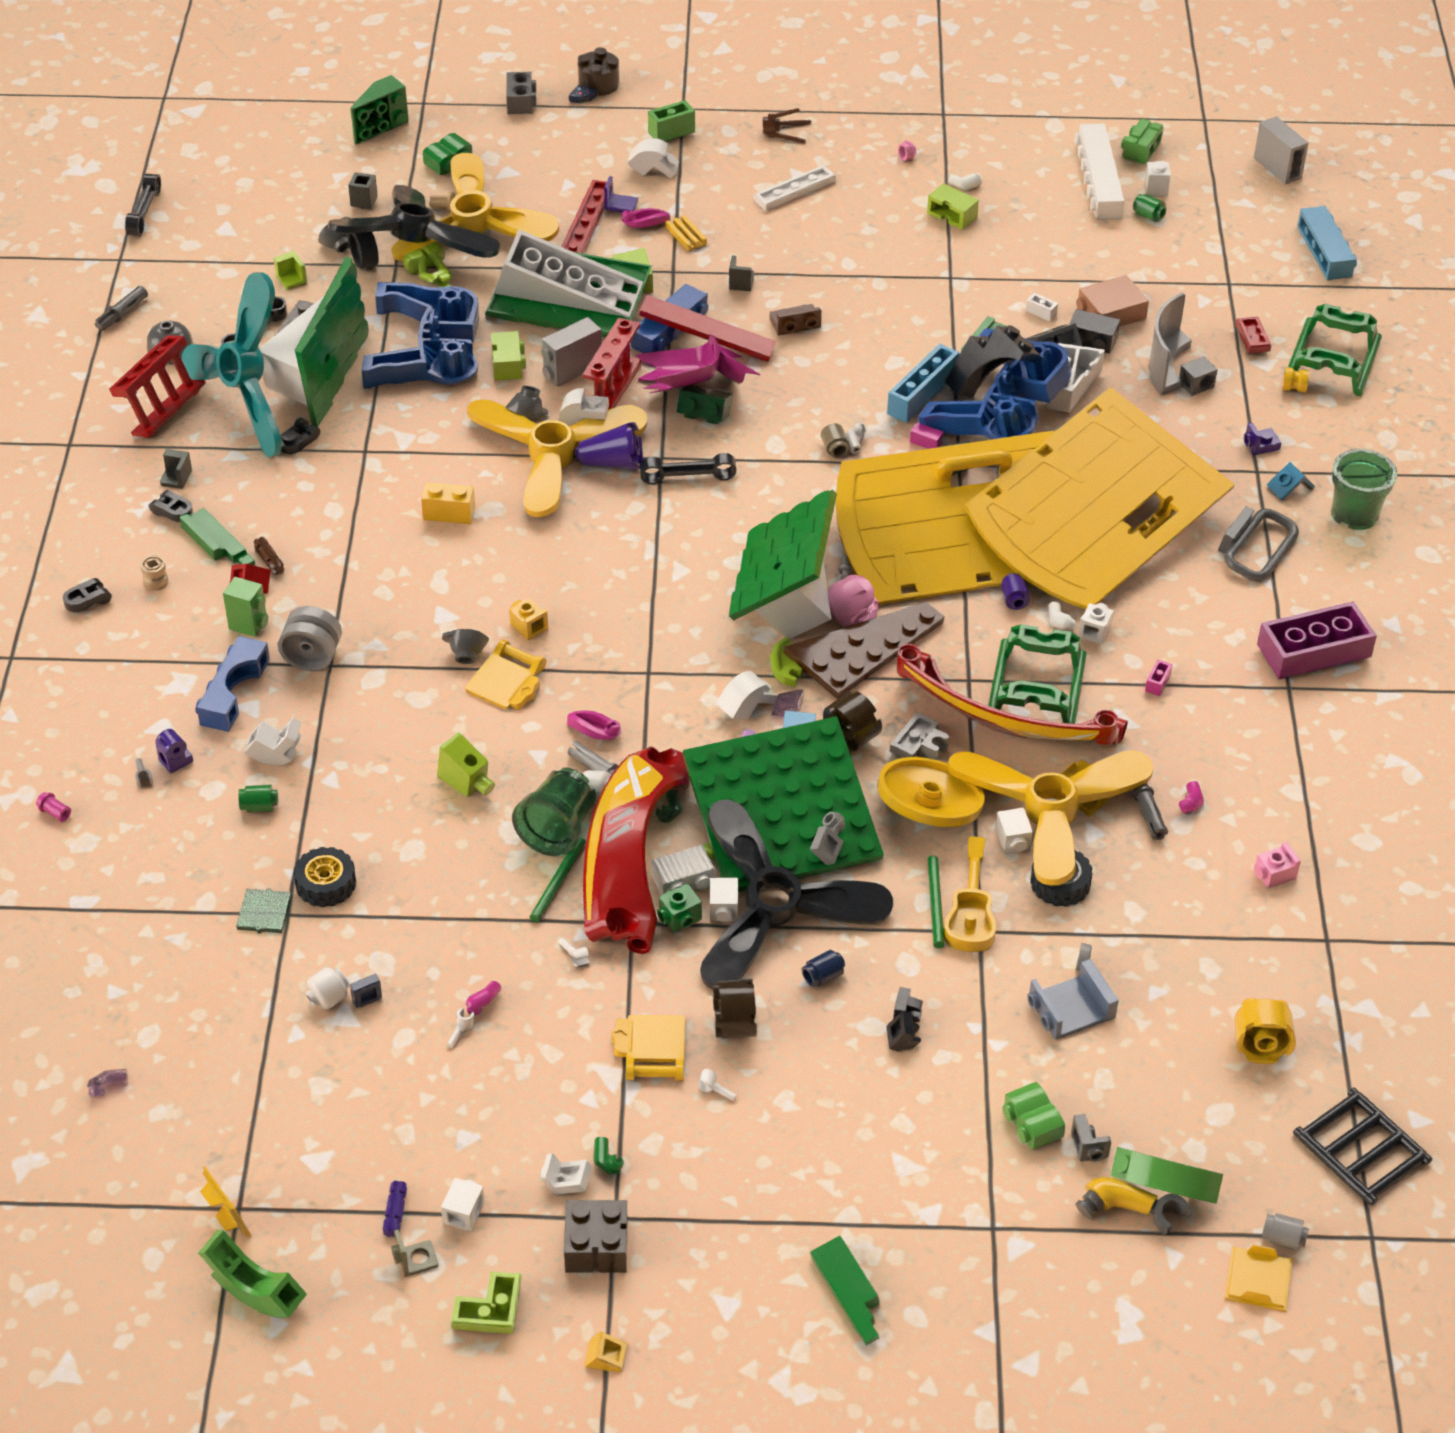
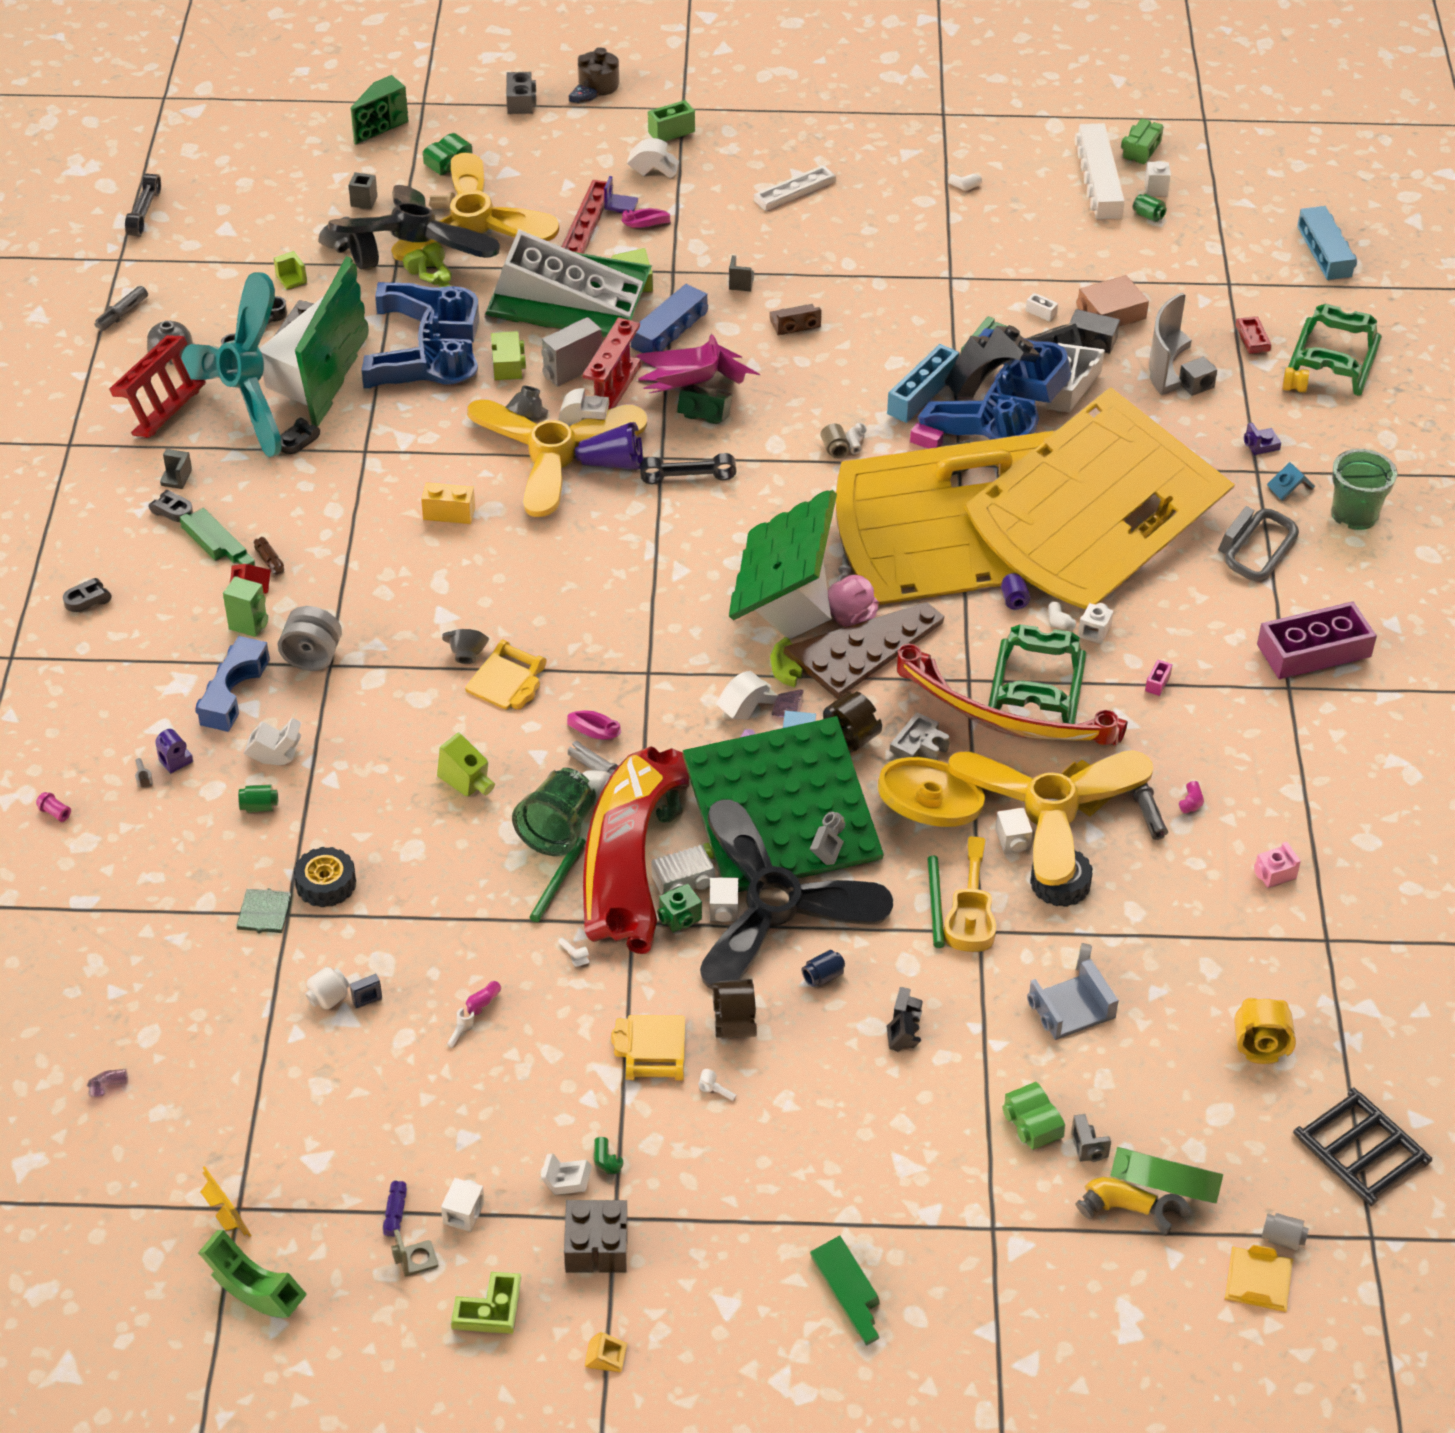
(154, 572): tan wheel -> none
(526, 612): yellow brick -> none
(689, 231): yellow tile -> none
(704, 326): tile -> none
(772, 124): reddish brown plant -> none
(907, 150): bright pink plate -> none
(953, 205): lime brick -> none
(1281, 150): light grey brick -> none

